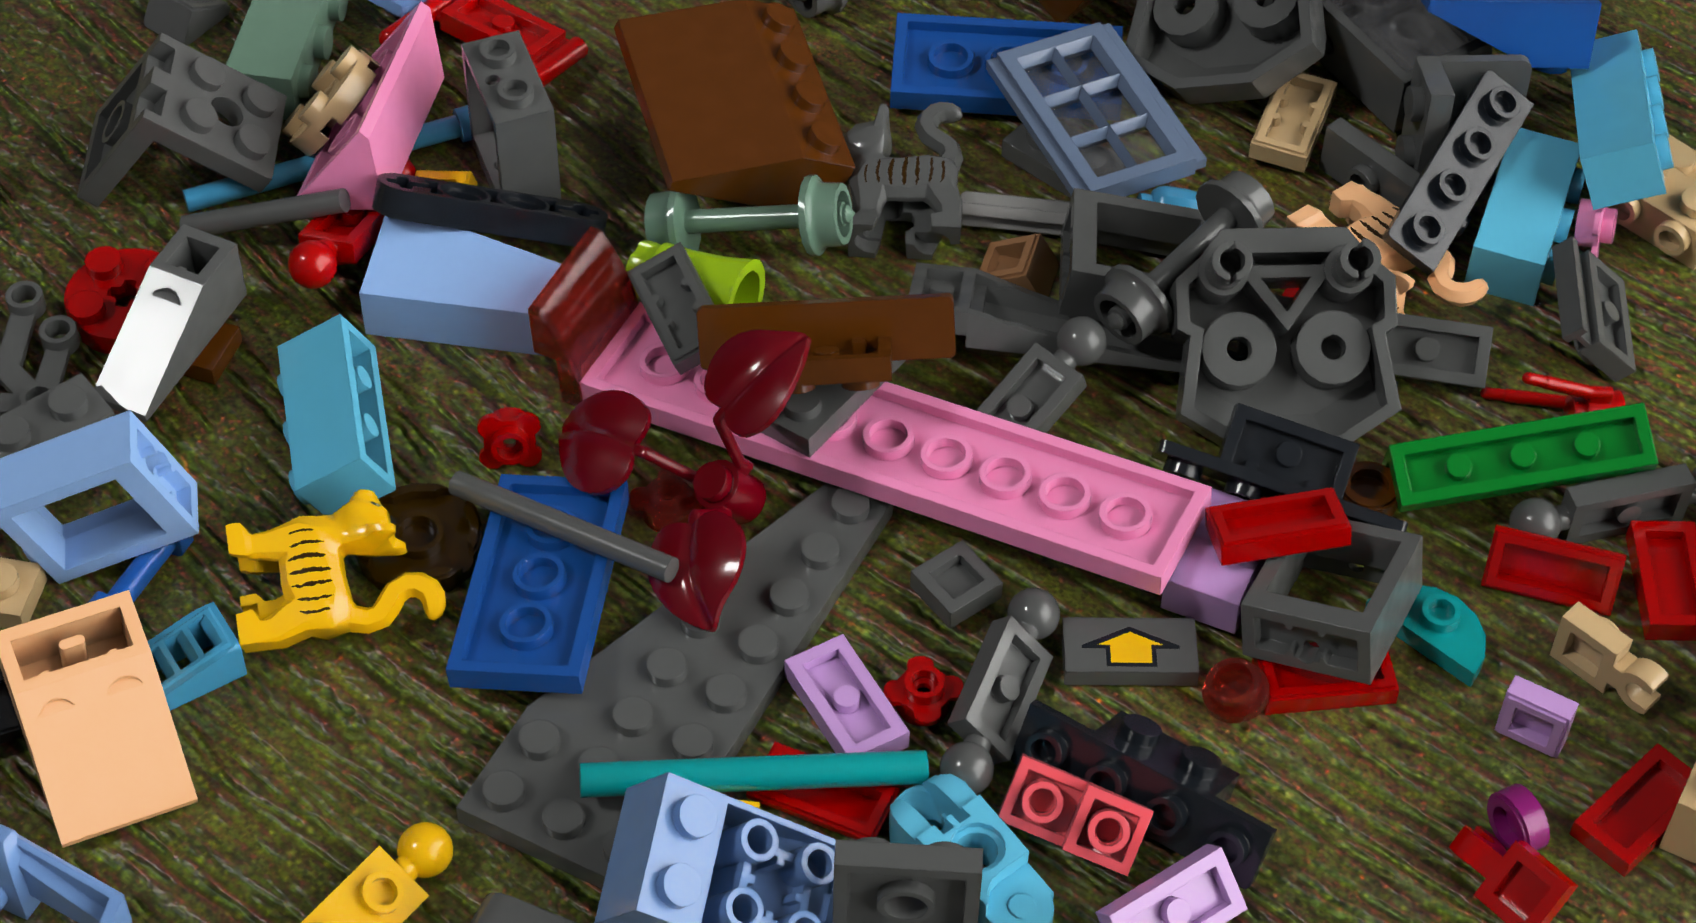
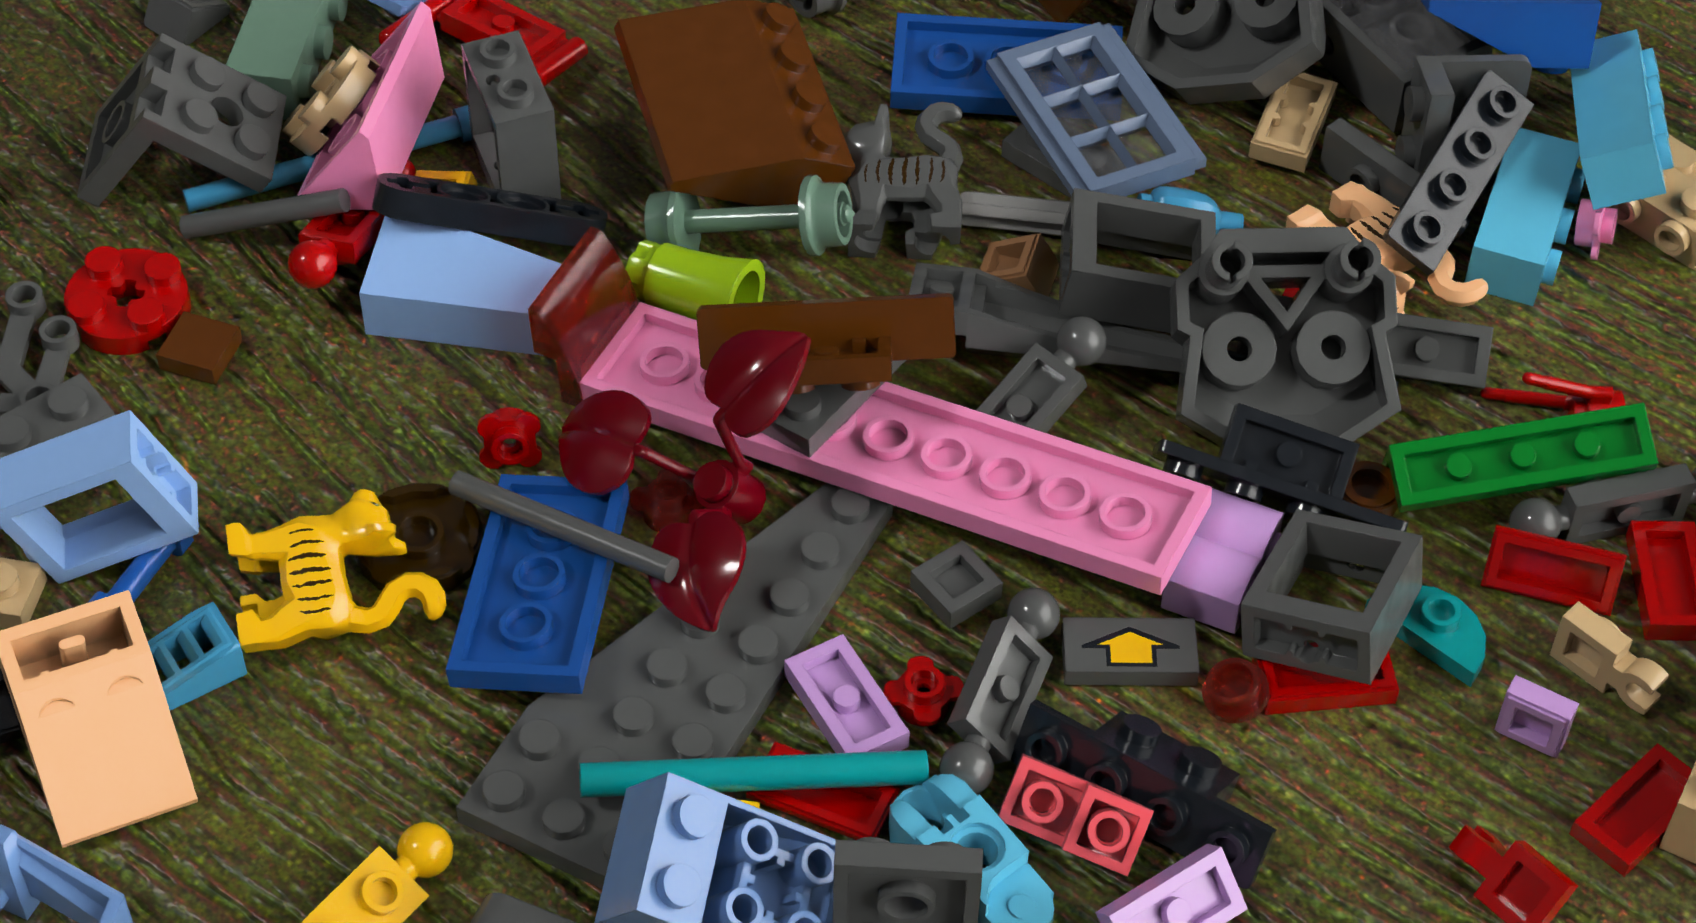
(172, 320): dark grey slope -> none
(334, 416): medium azure brick -> none
(671, 297): dark grey plate -> none
(1135, 303): dark grey piece -> none
(1277, 526): red tile -> none
(1518, 816): magenta tile -> none
(1593, 310): dark grey plate -> none

